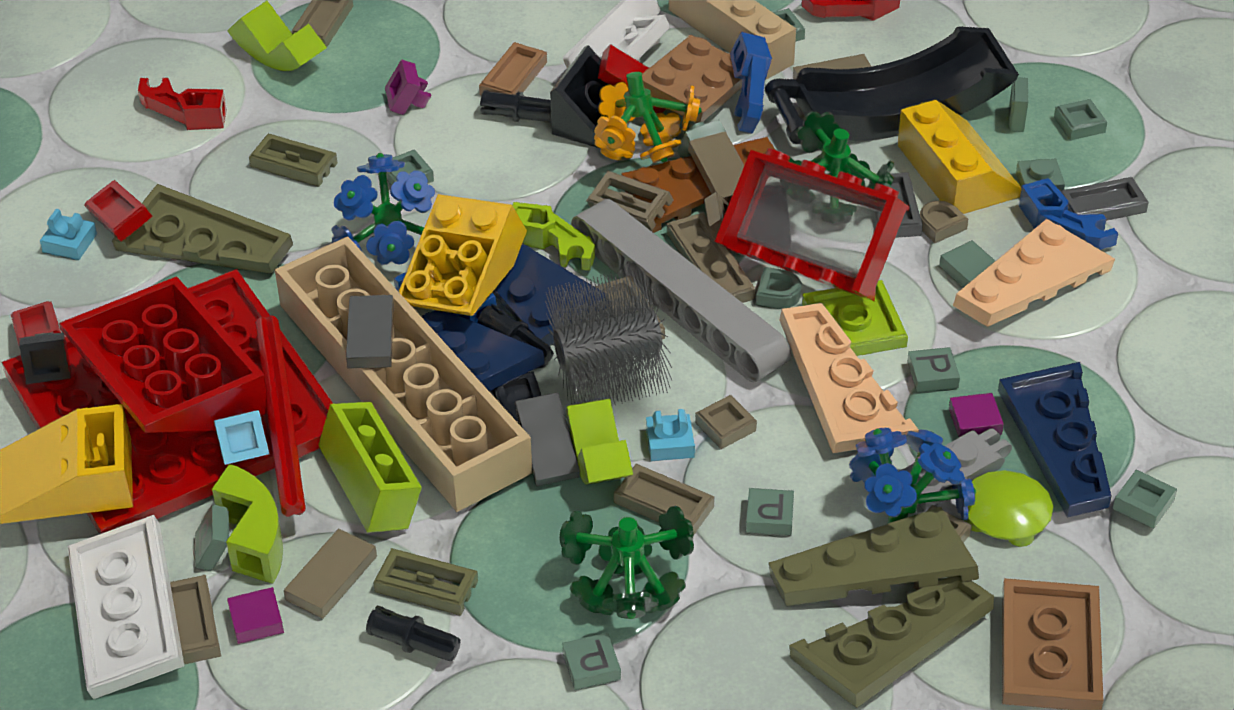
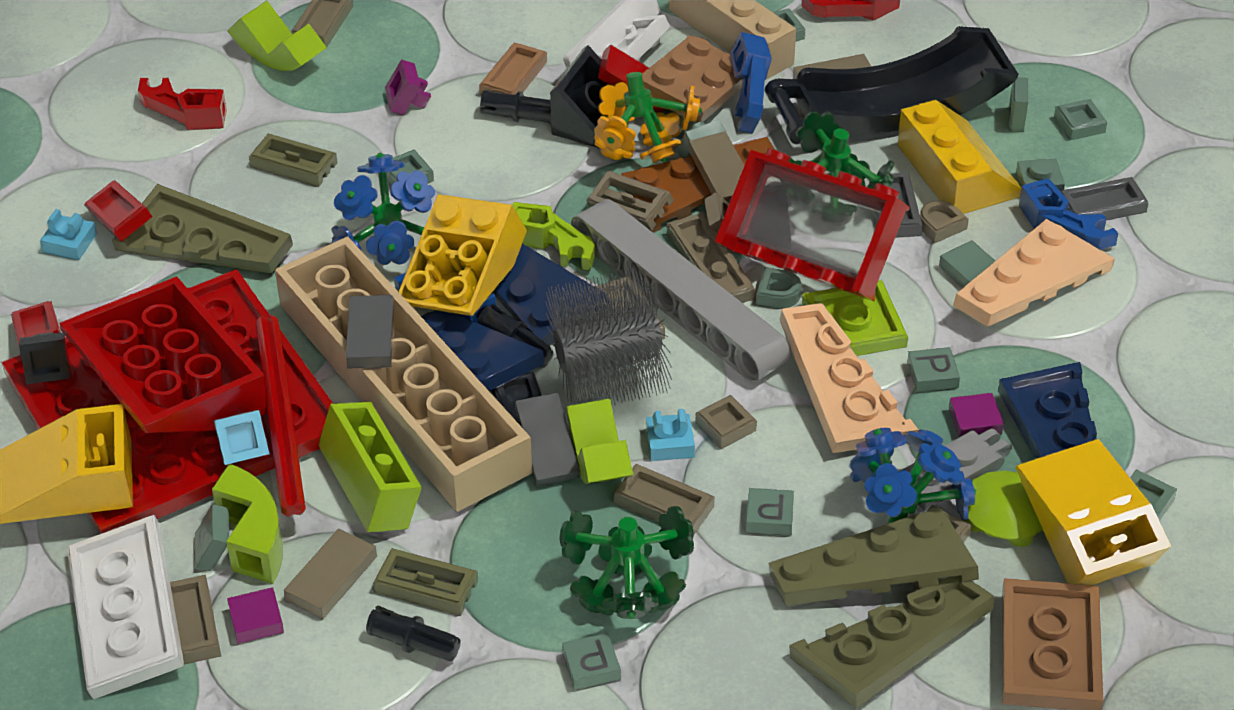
(1092, 514): none -> yellow slope

